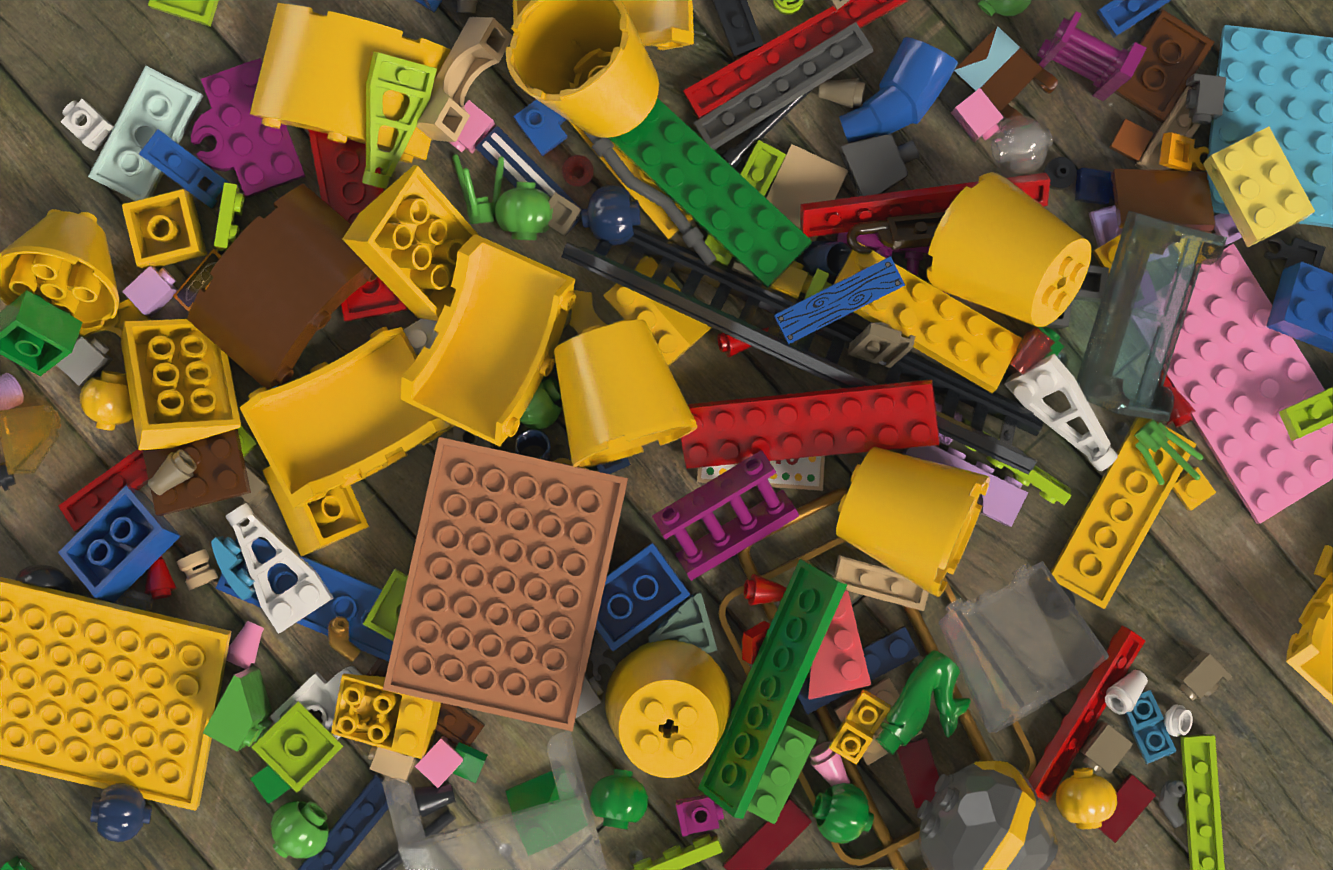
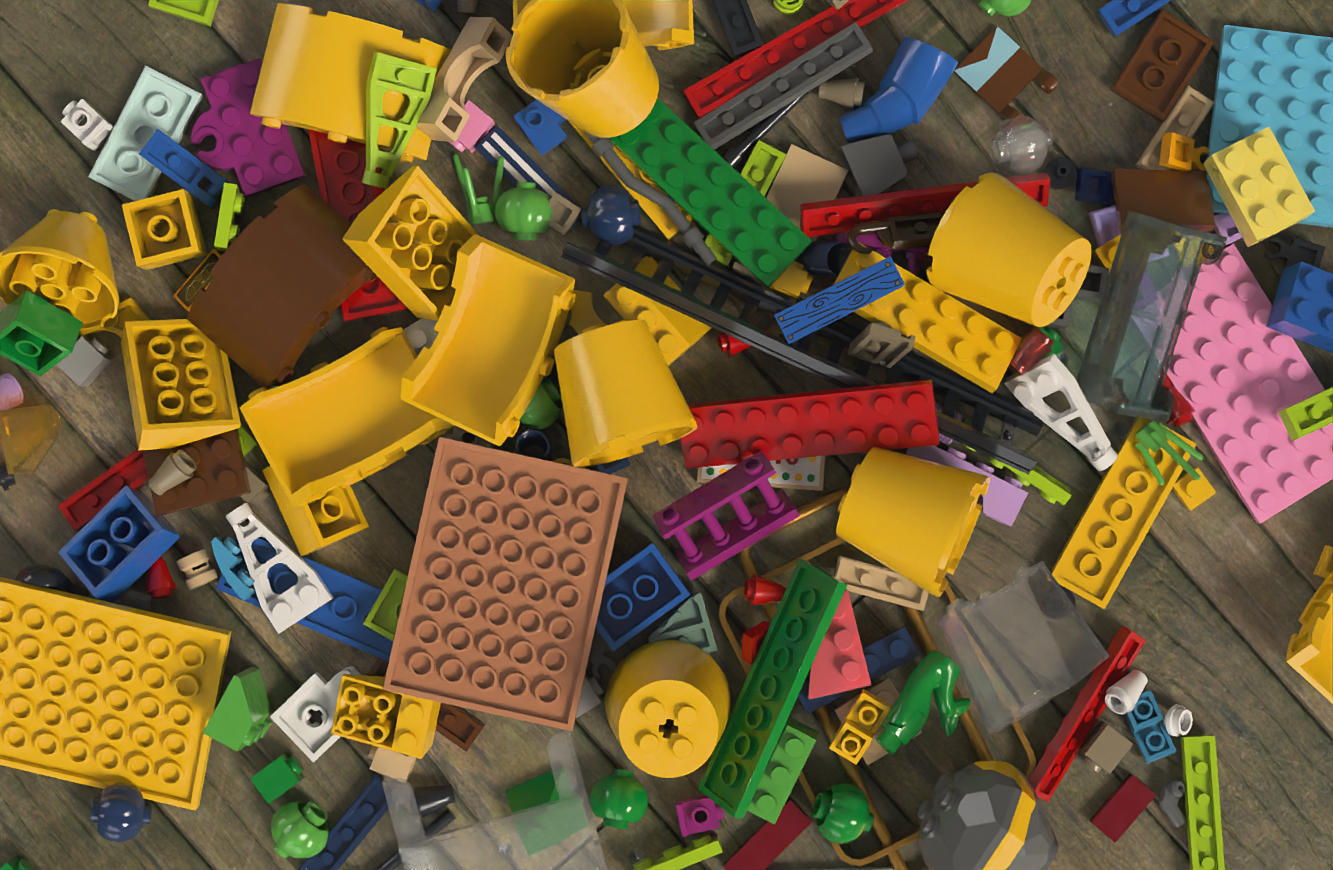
(107, 400): yellow plant -> none
(151, 290): lavender brick -> none
(245, 646): bright pink cone -> none
(297, 747): lime plate -> none
(339, 639): pearl gold arm -> none
(439, 762): bright pink panel -> none
(472, 762): green tile -> none
(576, 163): clear red cone -> none
(818, 283): lime plate -> none
(828, 764): bright pink cone -> none
(918, 770): dark red tile -> none
(978, 116): bright pink brick -> none
(1086, 799): yellow plant -> none
(1091, 57): magenta fence -> none
(1131, 140): dark orange tile -> none
(1201, 676): dark tan brick -> none
(1205, 97): dark grey brick -> none

